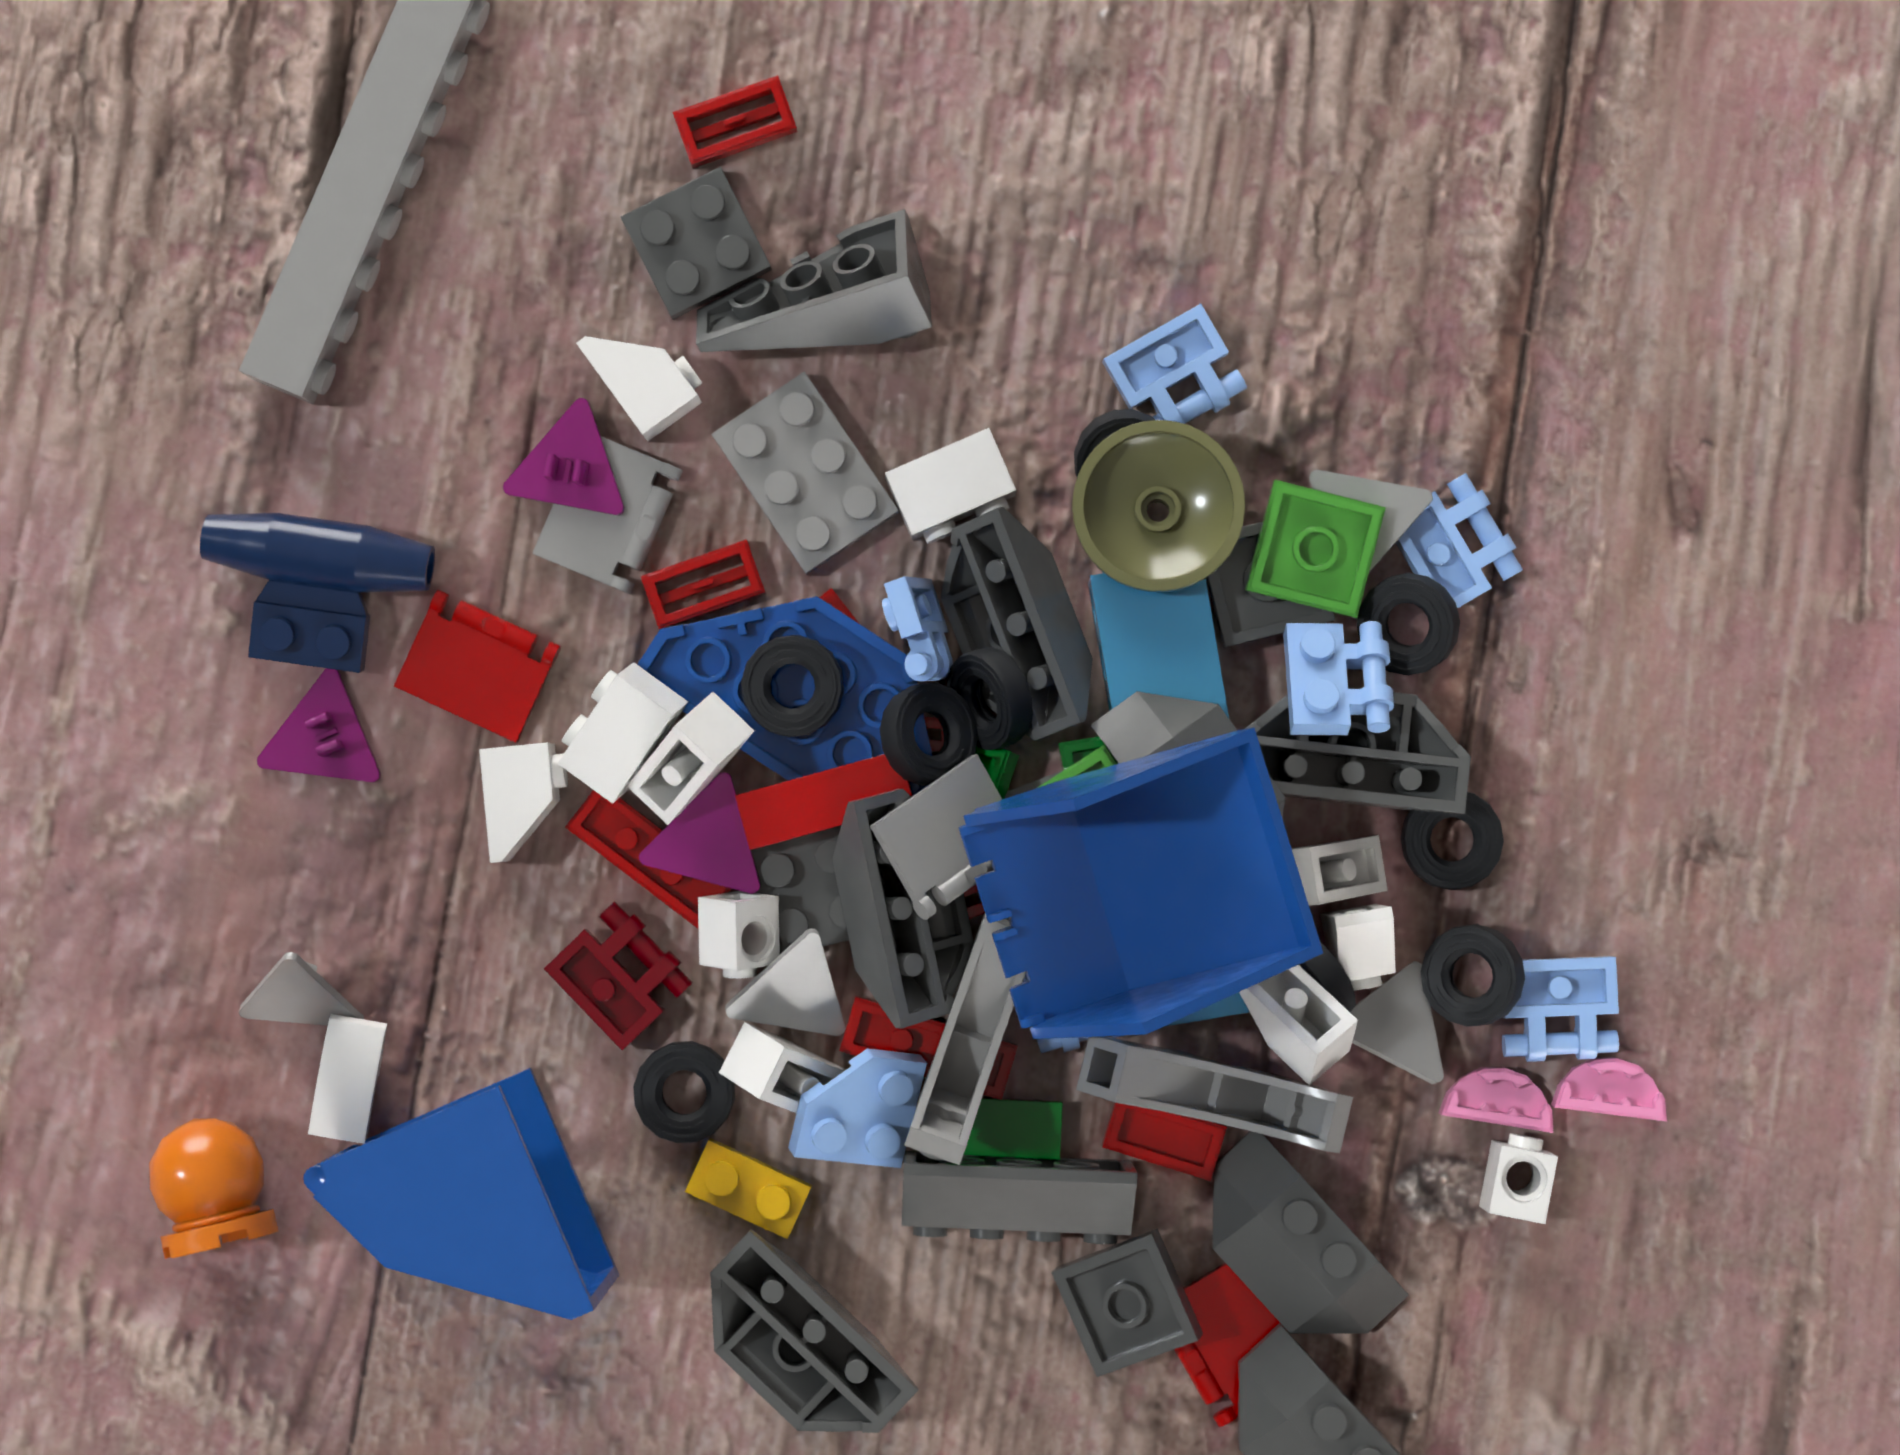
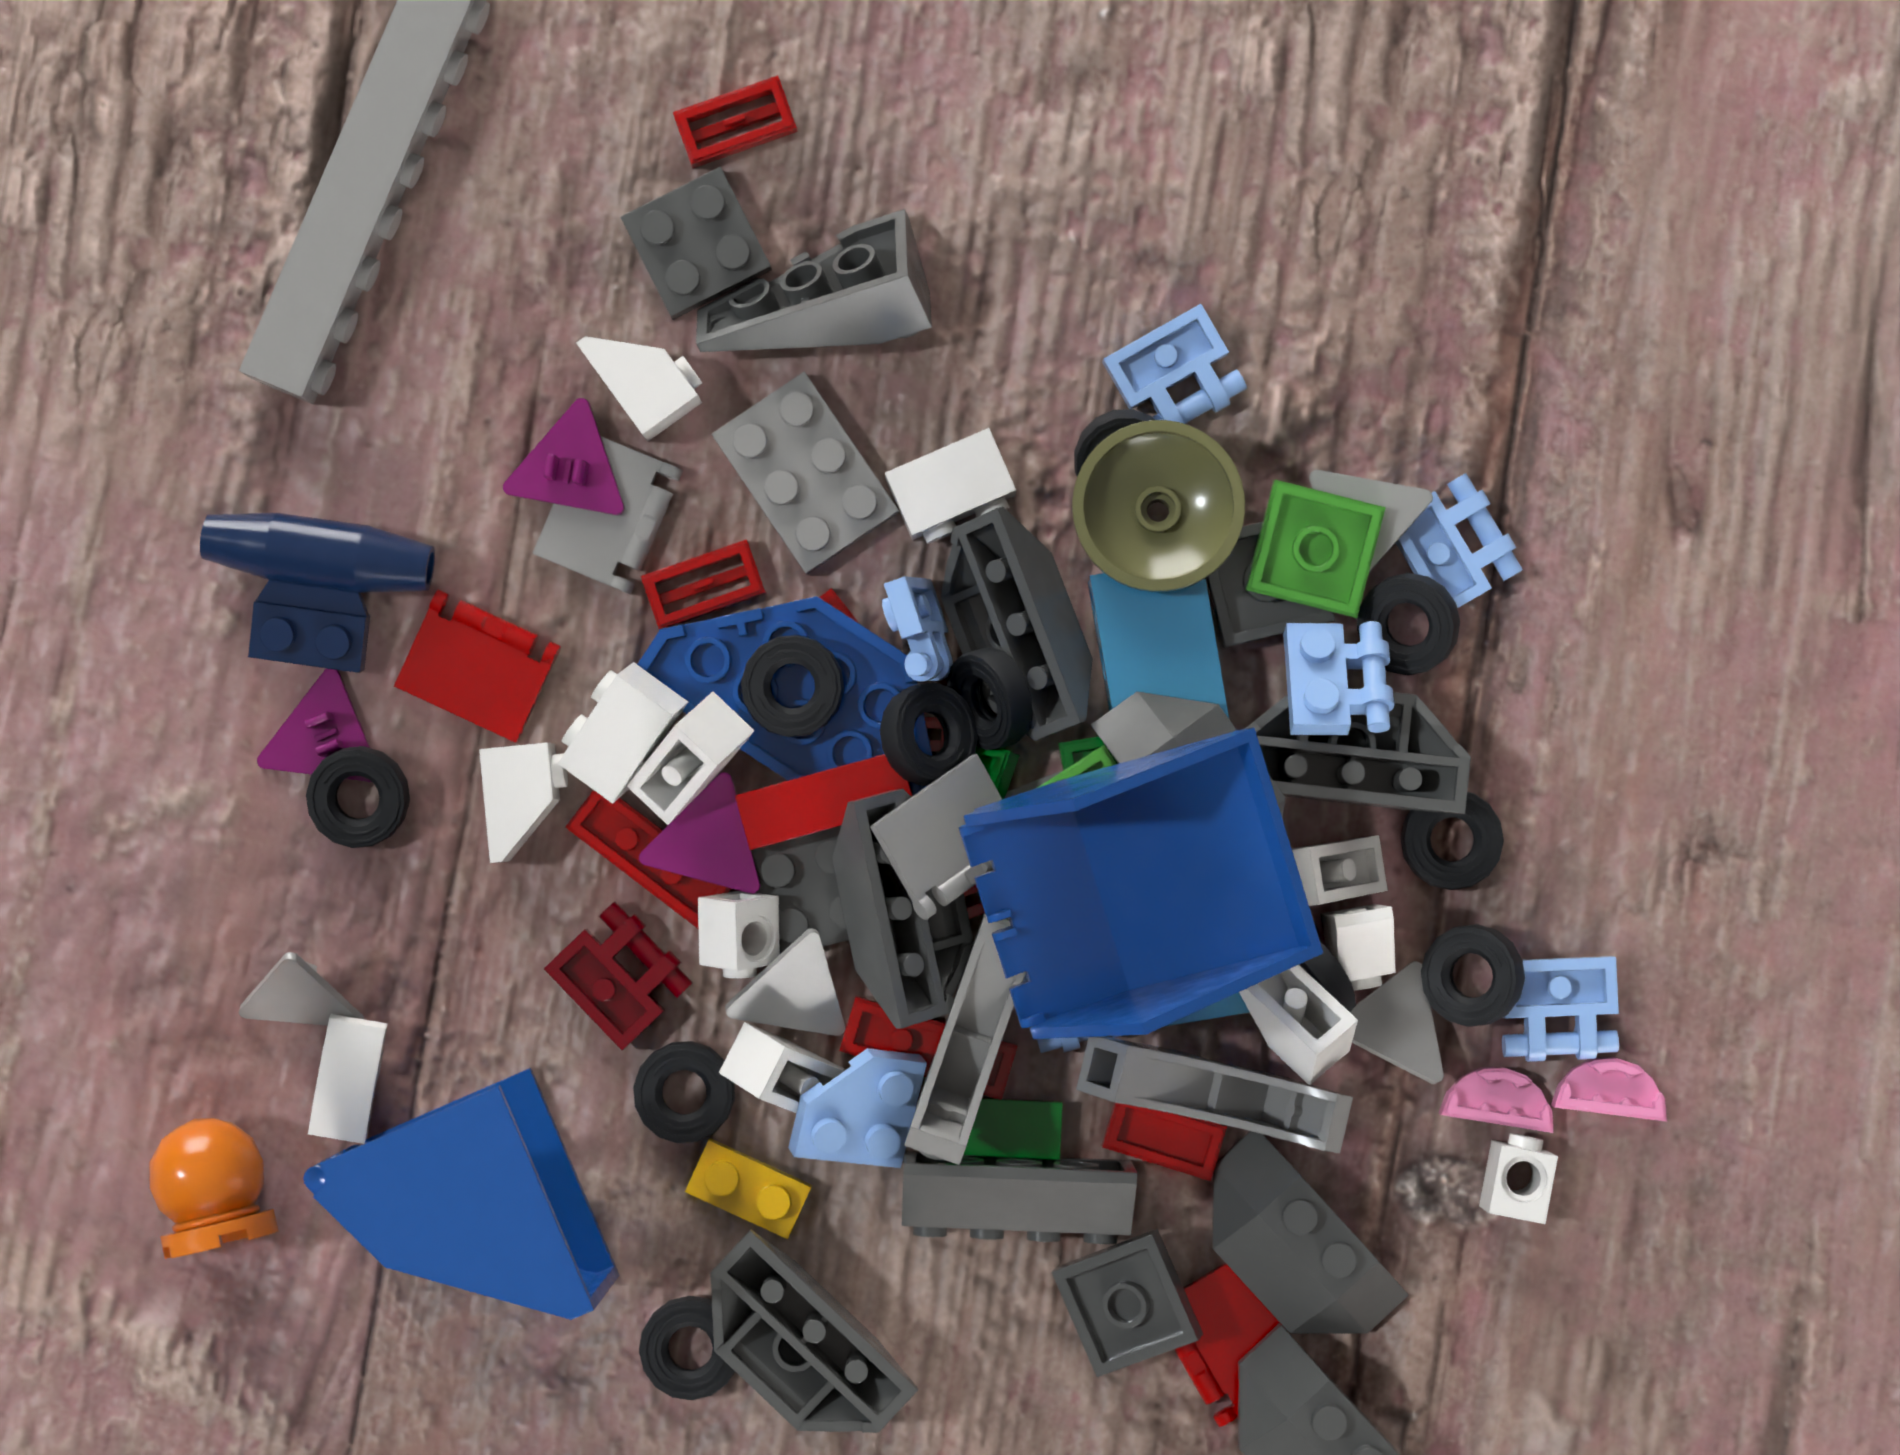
(324, 805): none -> black tyre
(656, 1358): none -> black tyre

